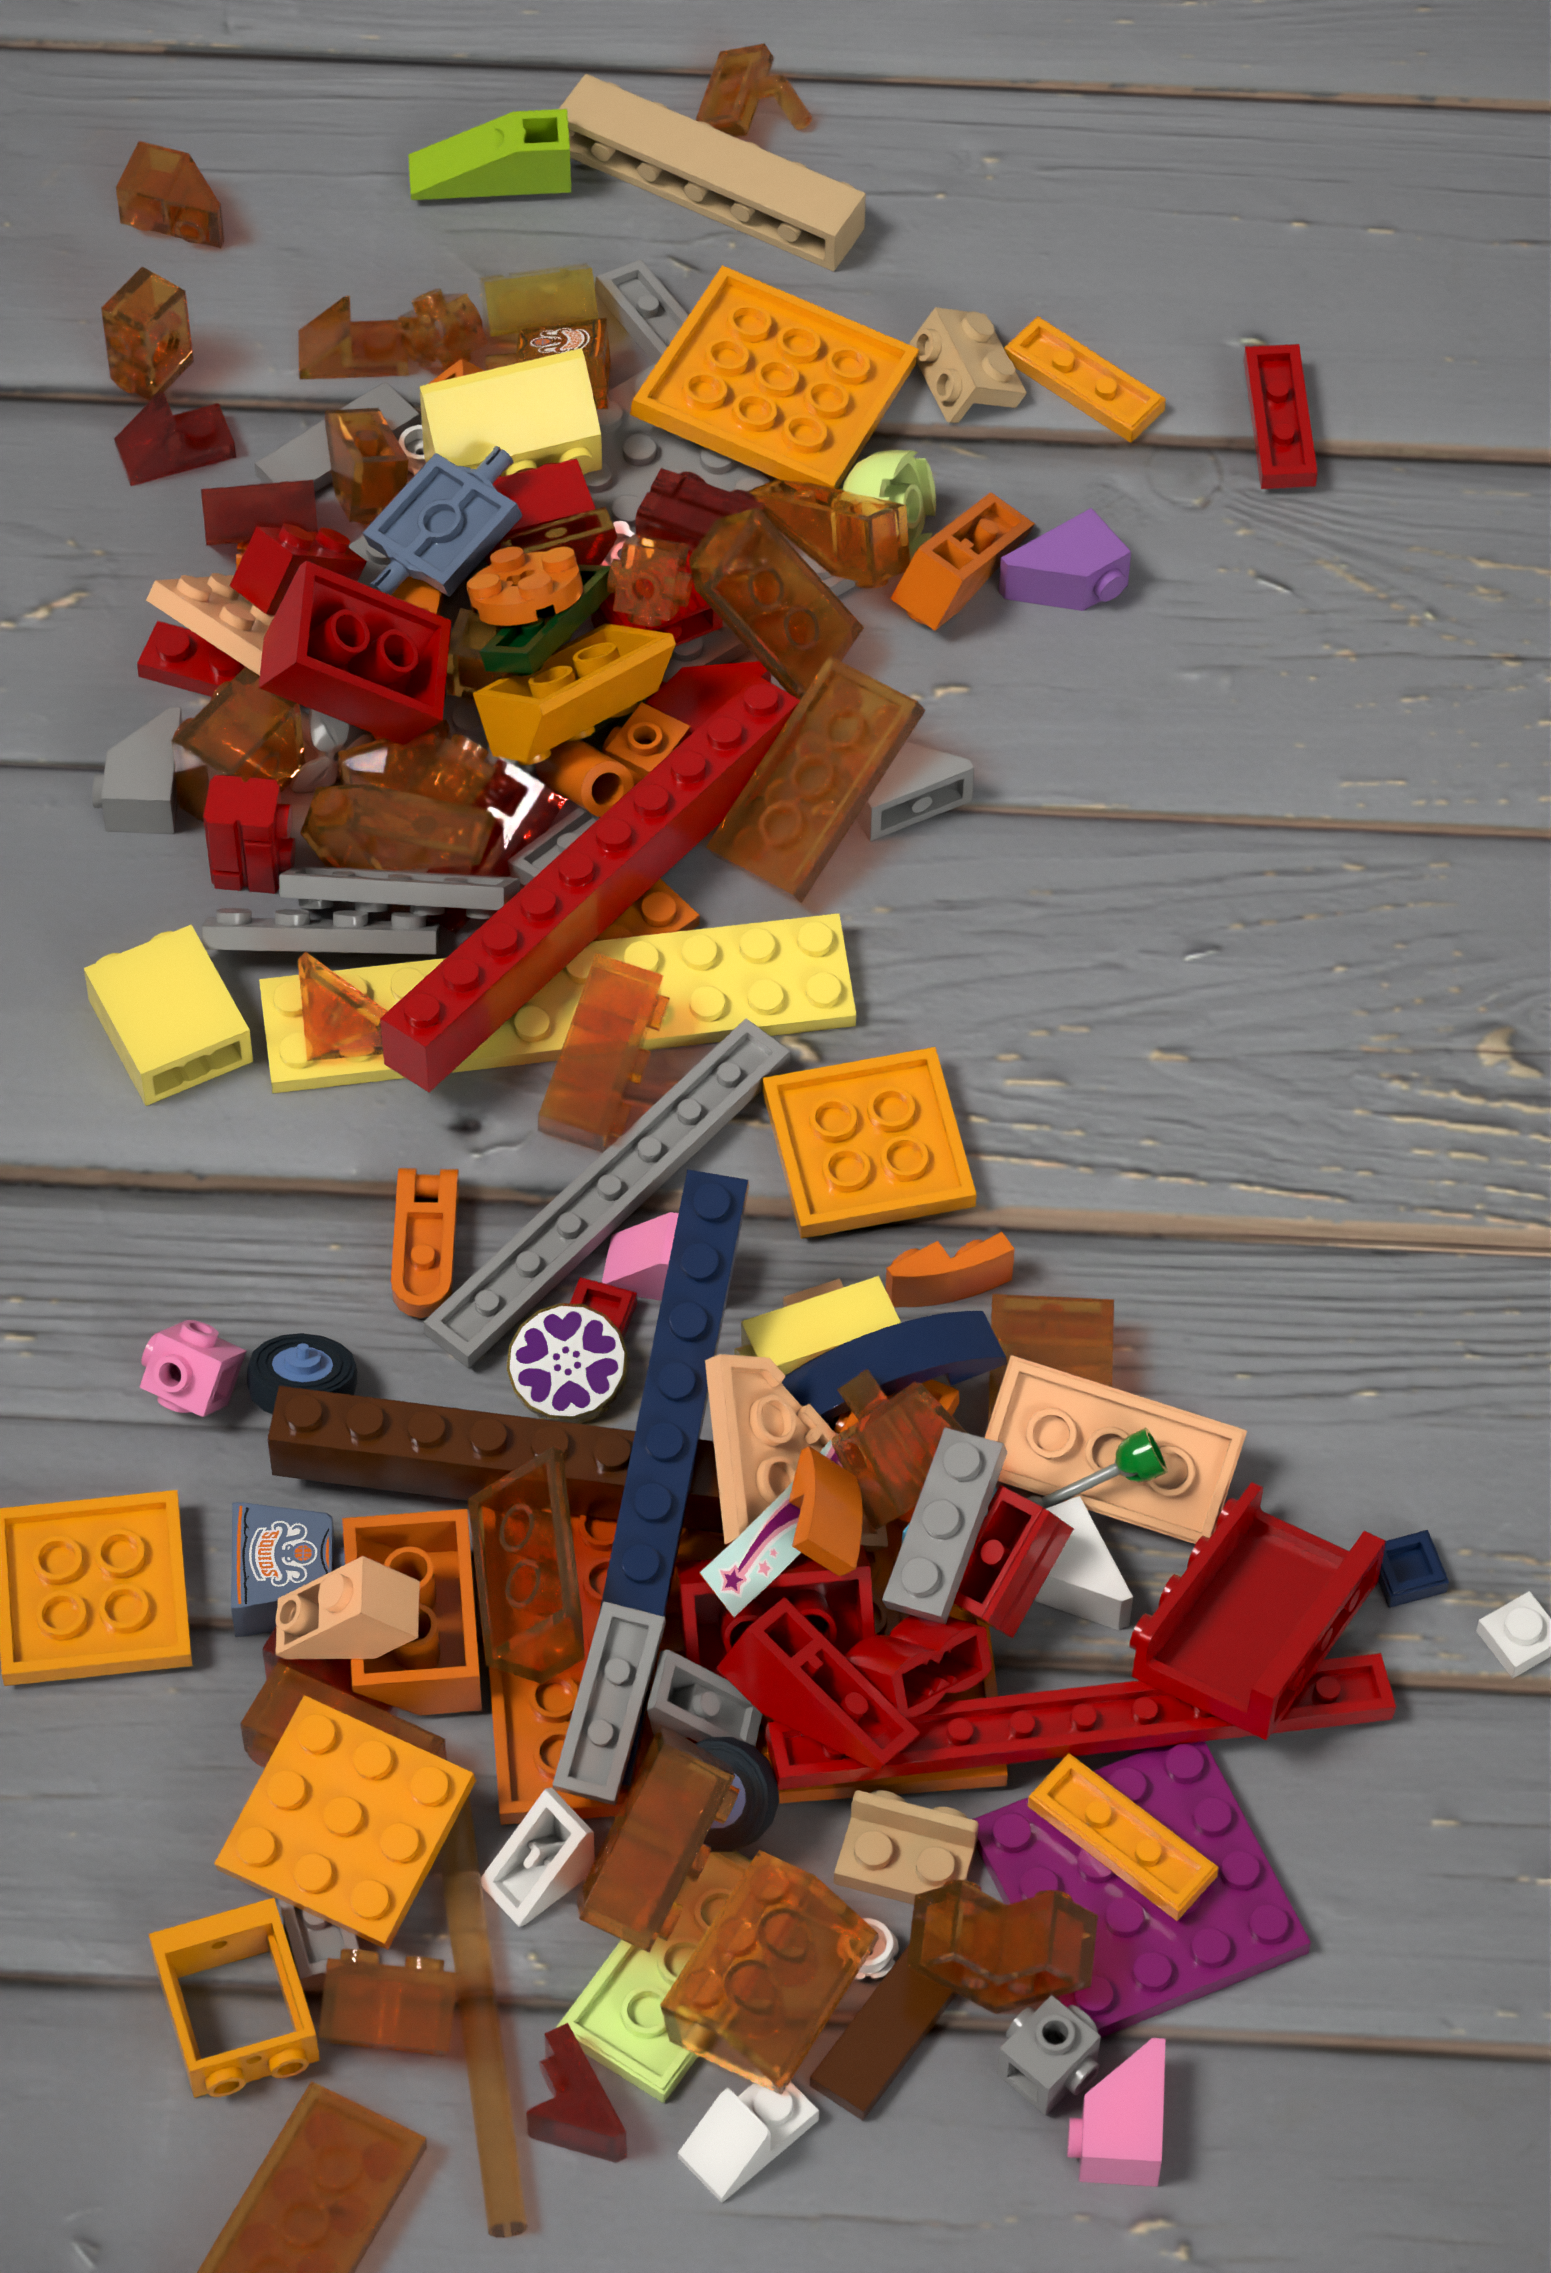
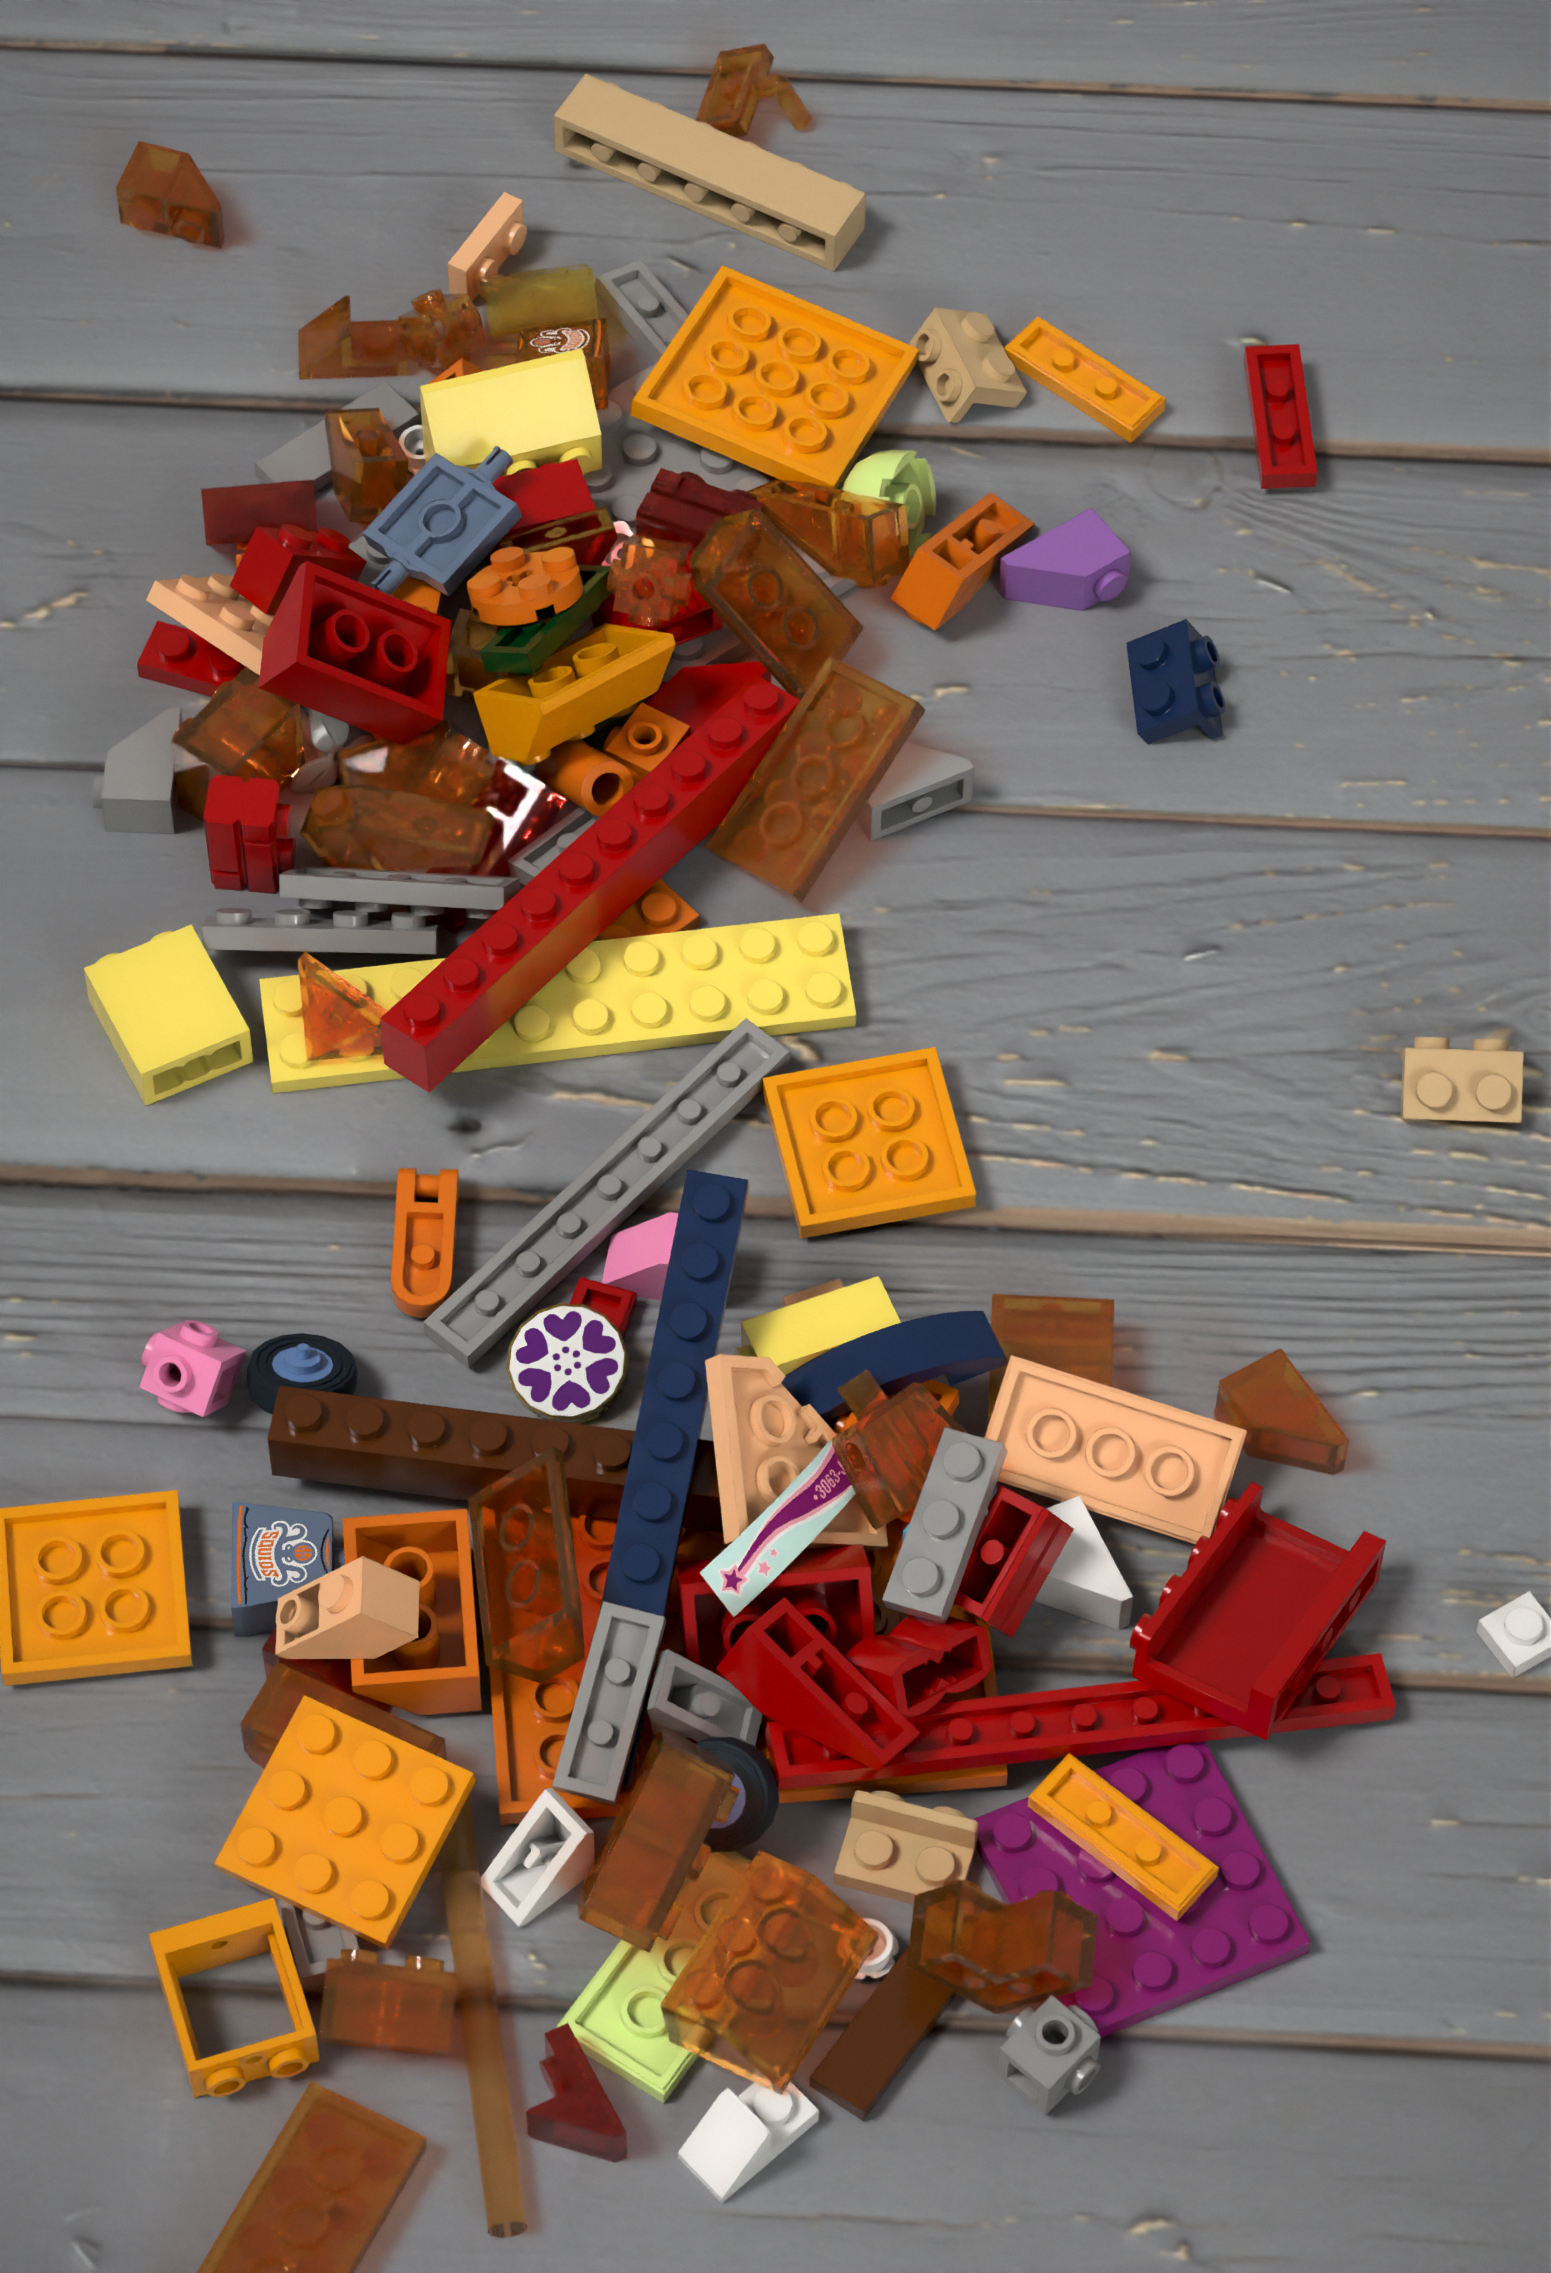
(147, 334): clear orange brick -> none
(168, 444): clear red slope -> none
(488, 246): none -> light nougat plate
(498, 158): lime slope -> none
(603, 1054): clear orange brick -> none
(829, 1514): orange slope -> none
(934, 1278): orange slope -> none
(1123, 2122): bright pink slope -> none
(1136, 1459): green hinge -> none
(1175, 682): none -> dark blue bracket
(1281, 1416): none -> clear orange slope
(1411, 1570): dark blue tile -> none
(1461, 1083): none -> tan bracket

